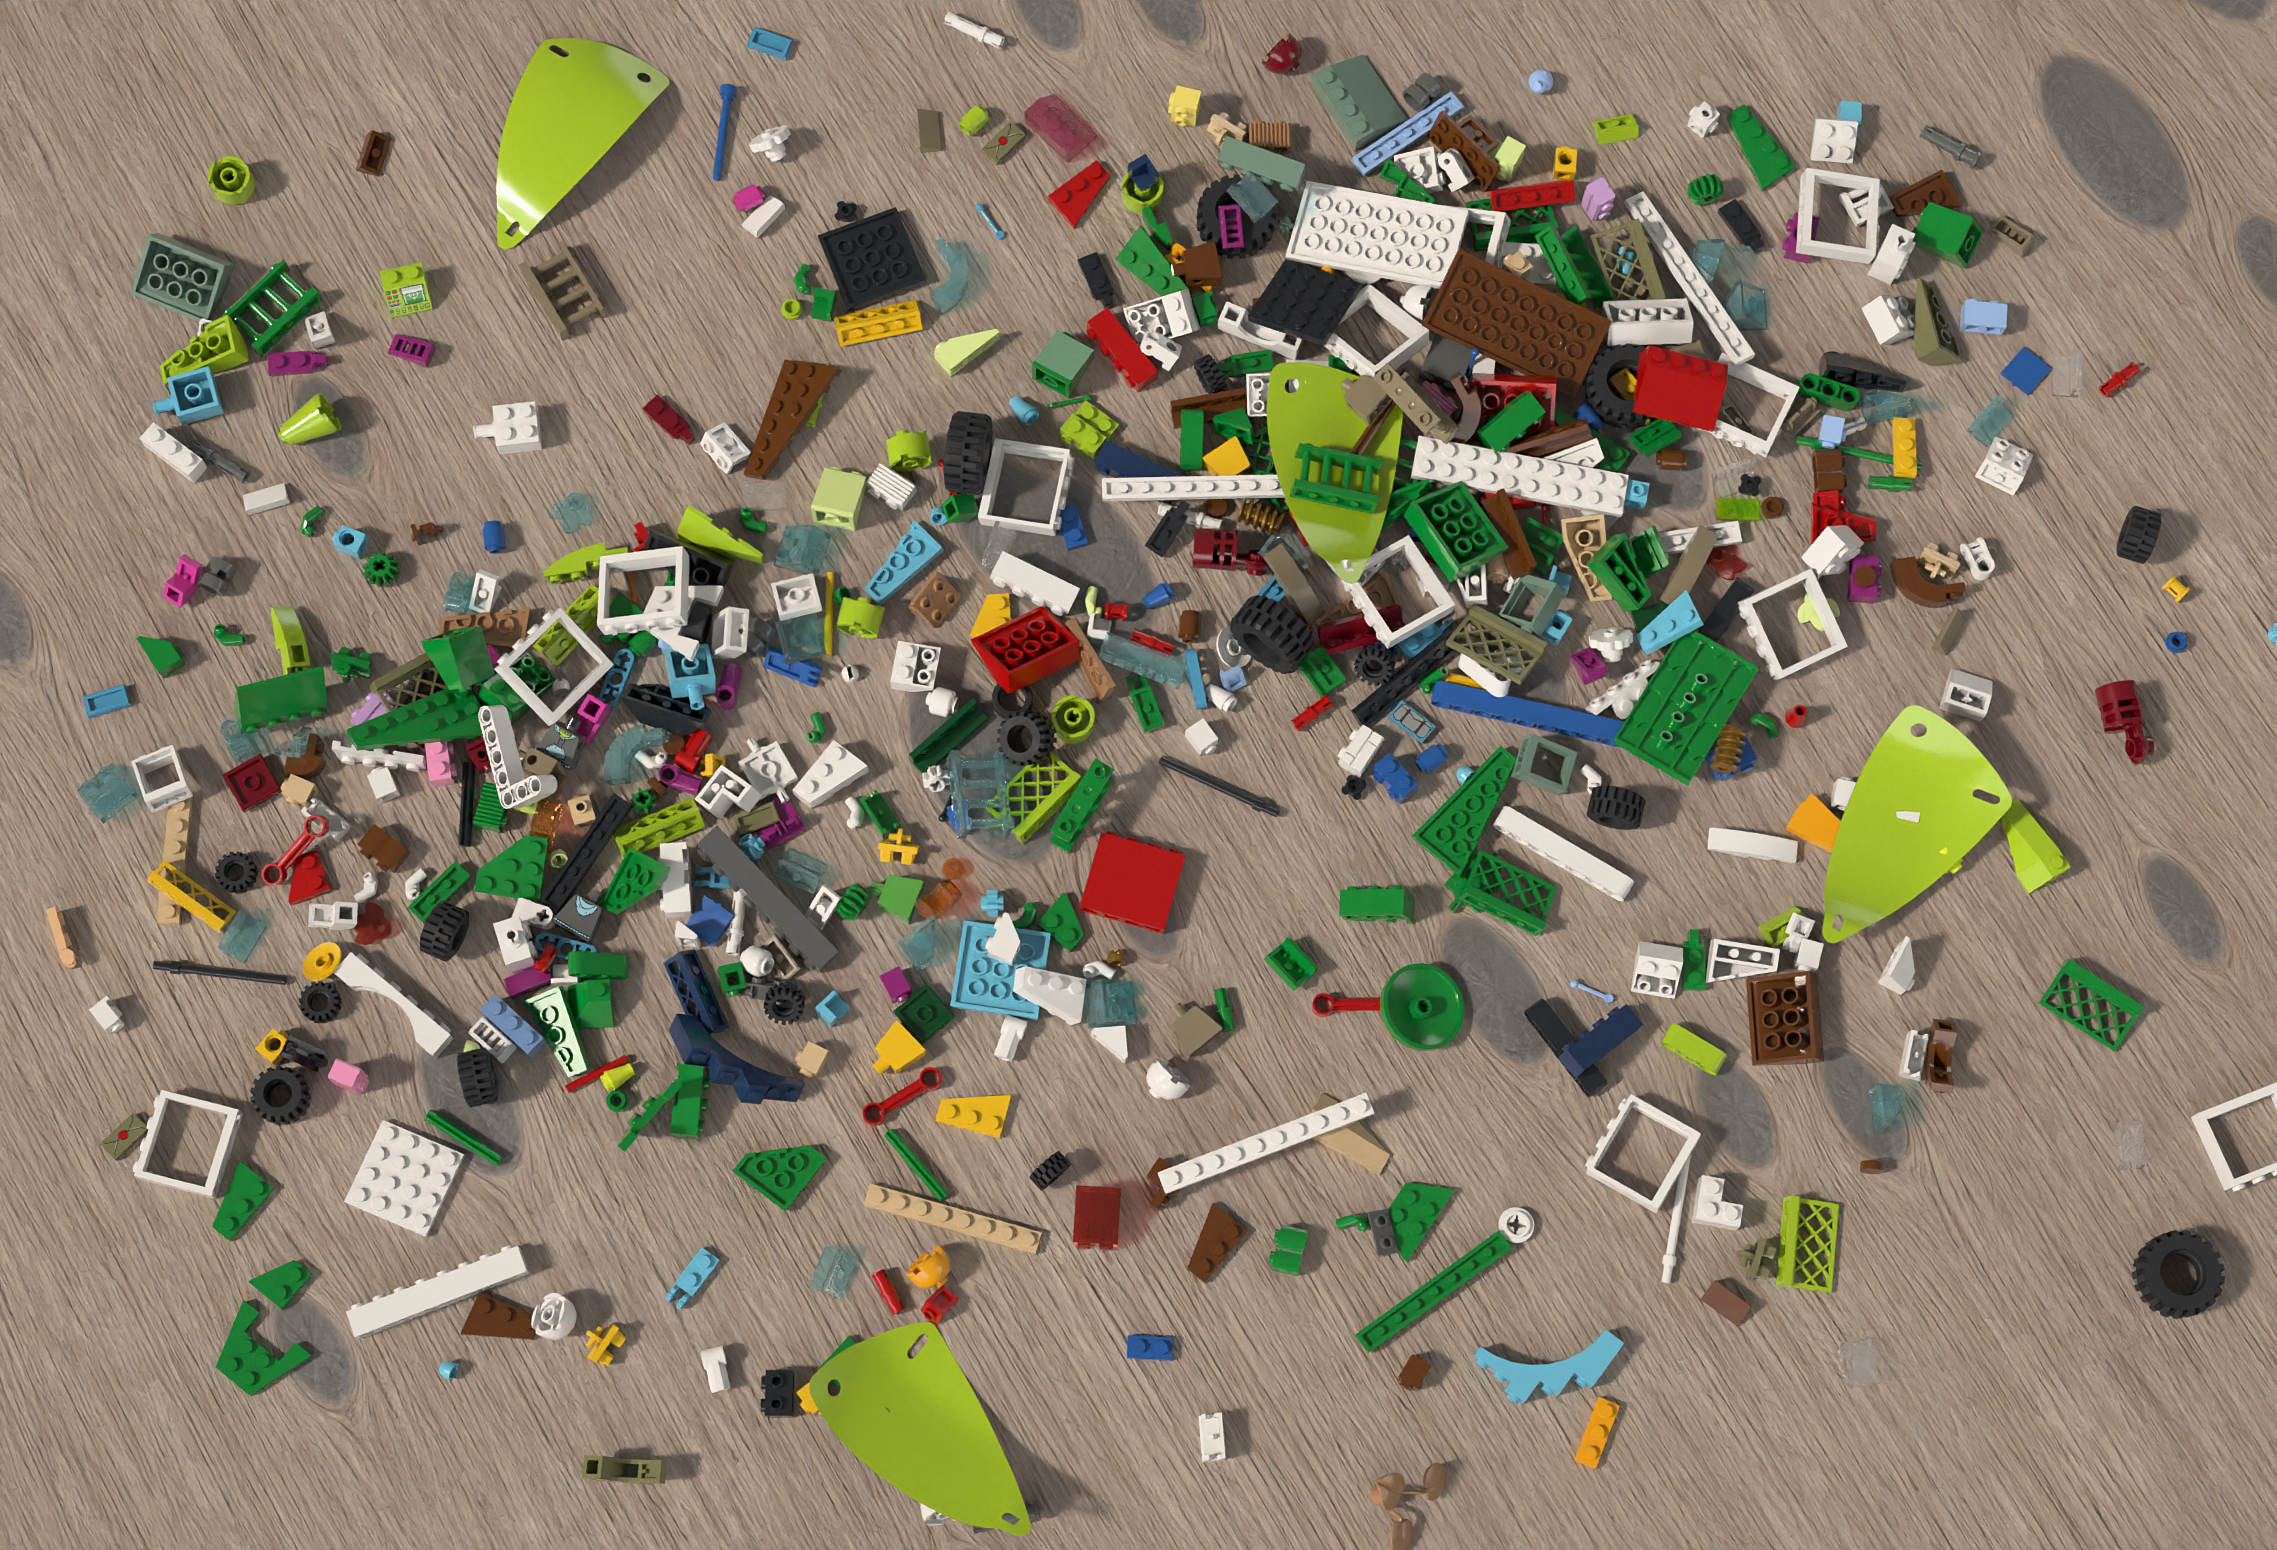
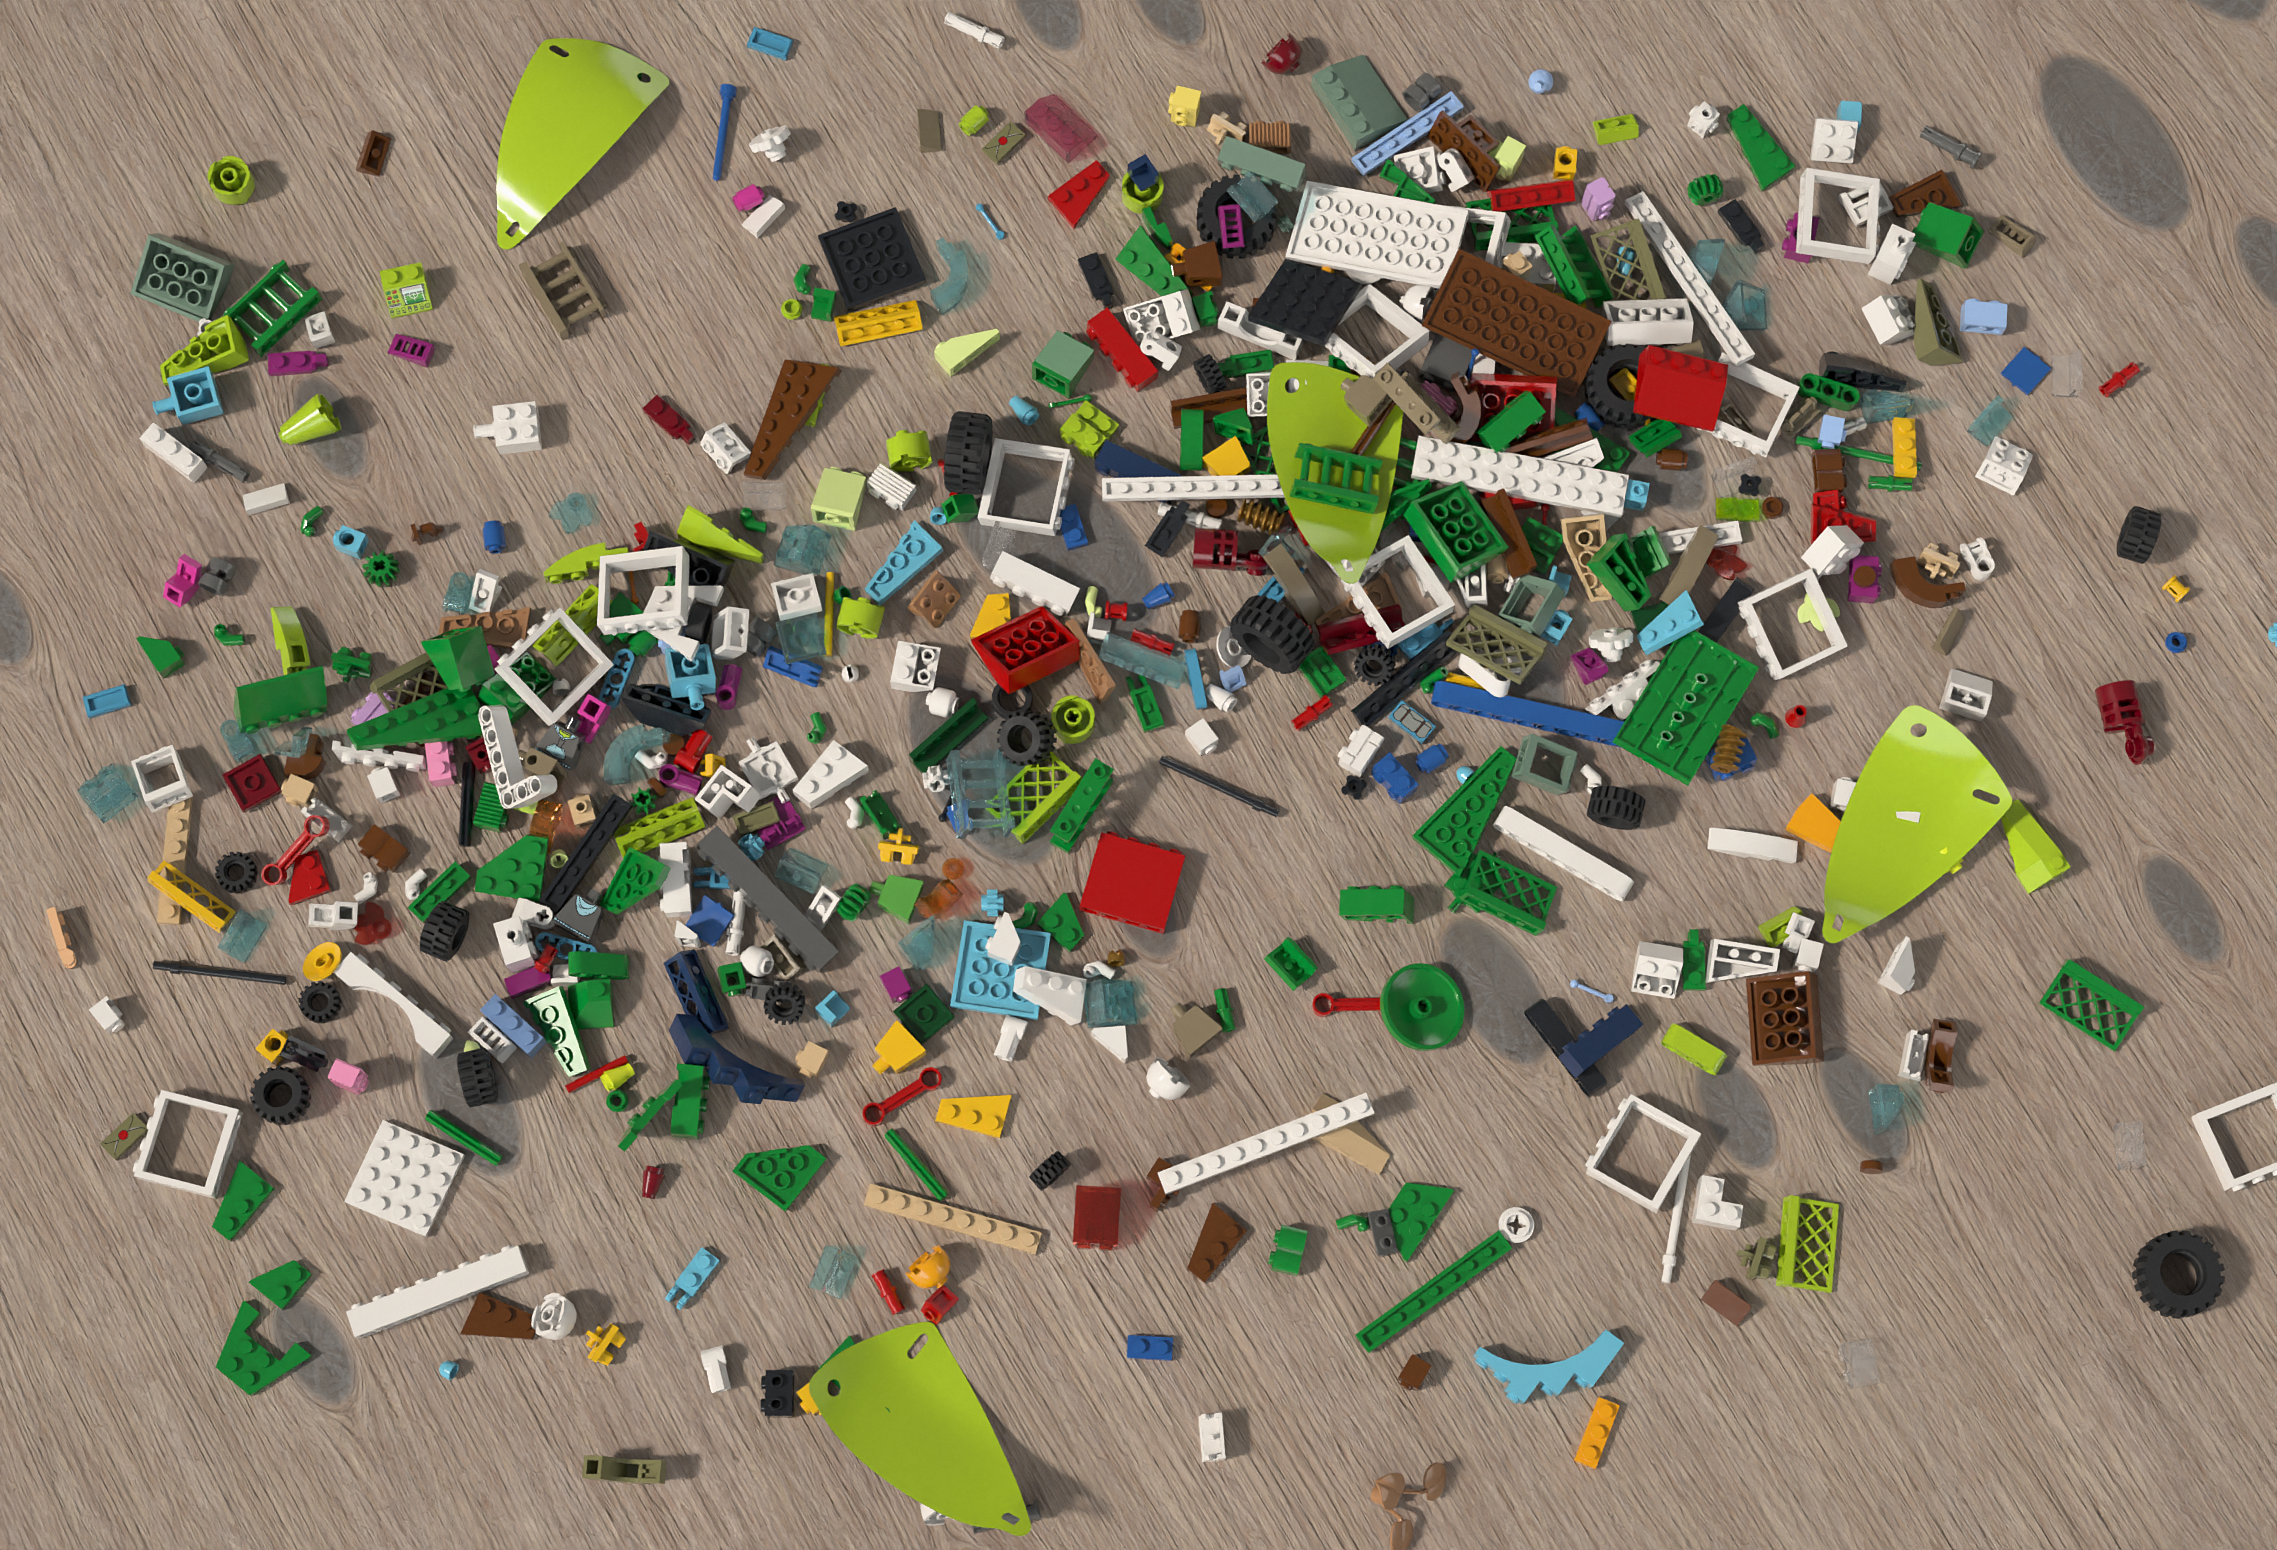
(652, 1180): none -> dark red cone

